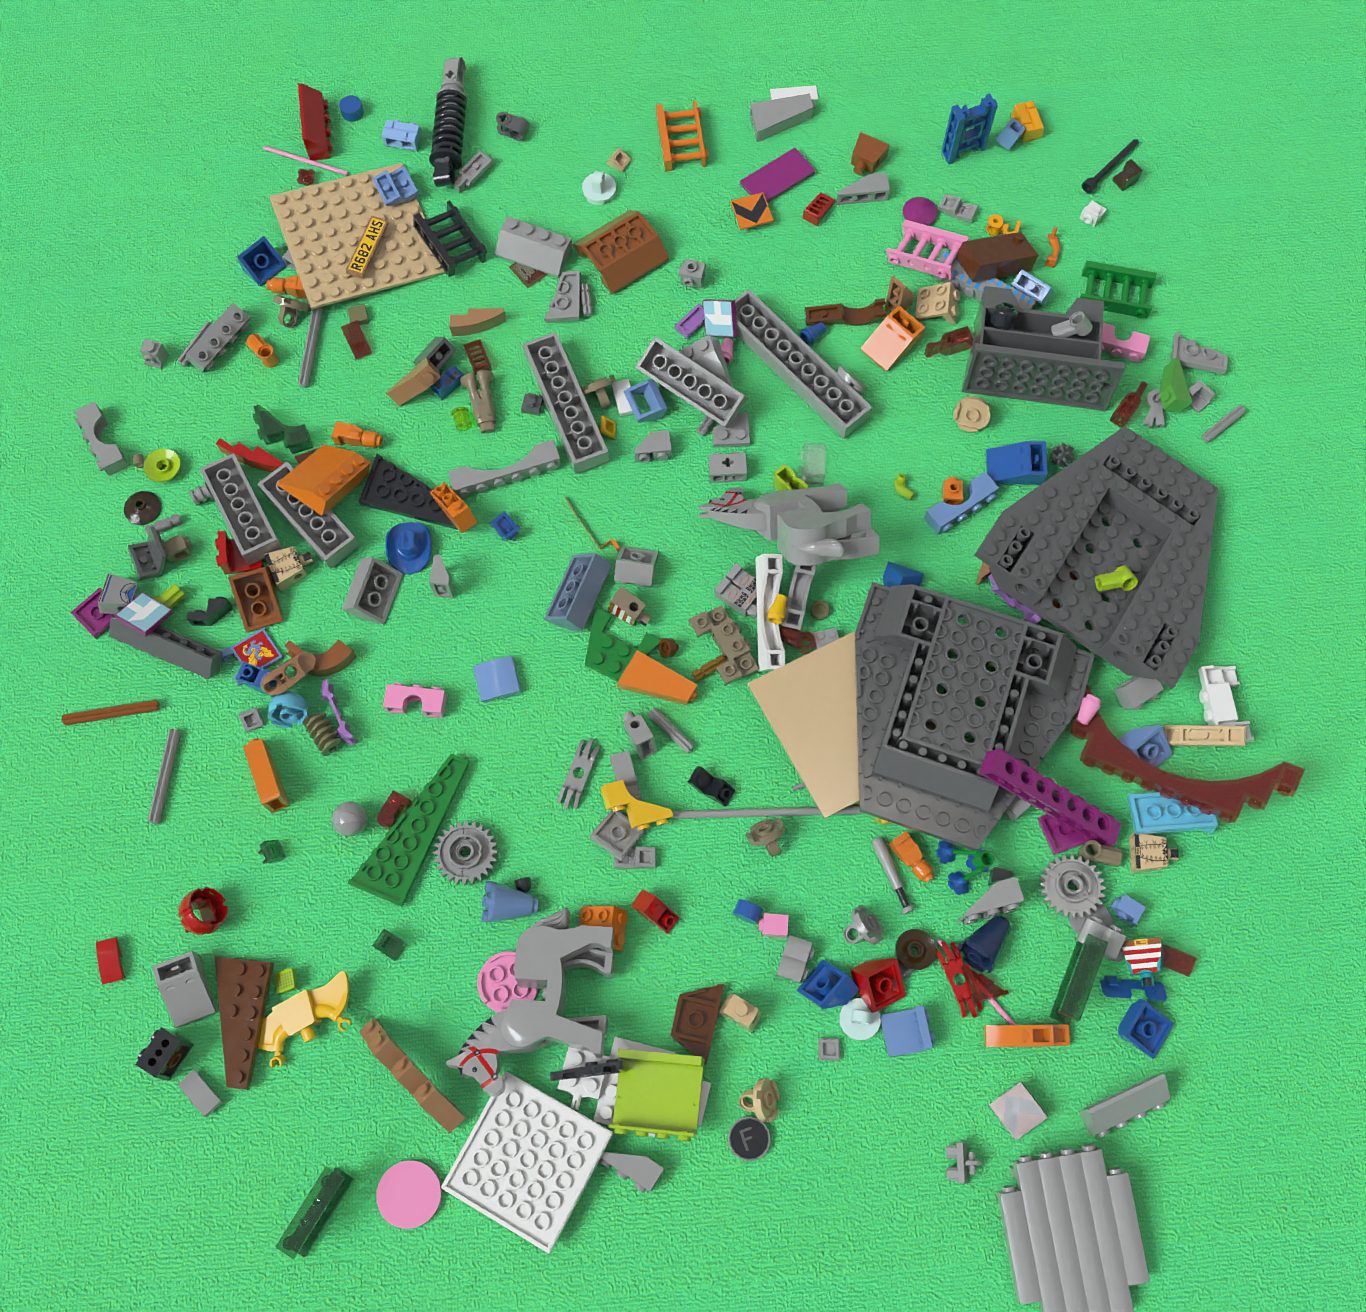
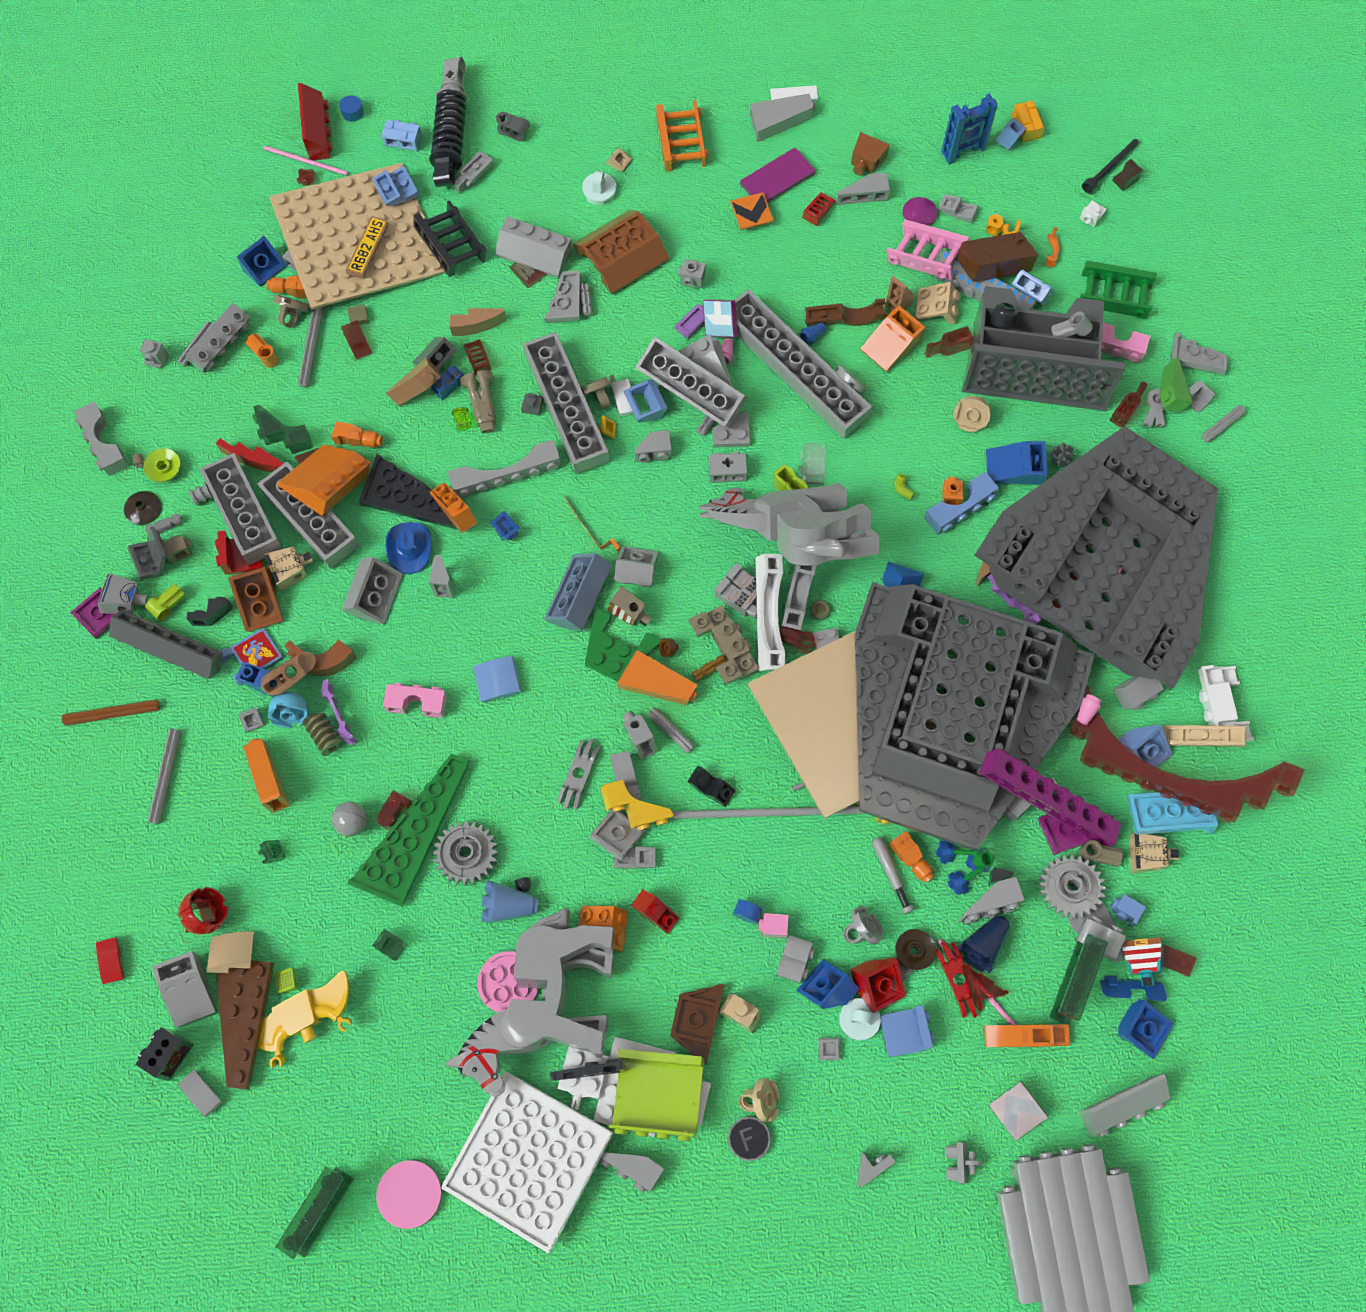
(144, 614): tile -> none
(230, 951): none -> tan slope
(410, 1076): medium nougat arch -> none
(766, 834): dark tan tile -> none
(777, 610): yellow cone -> none
(867, 1172): none -> light grey slope
(1120, 578): lime piece -> none

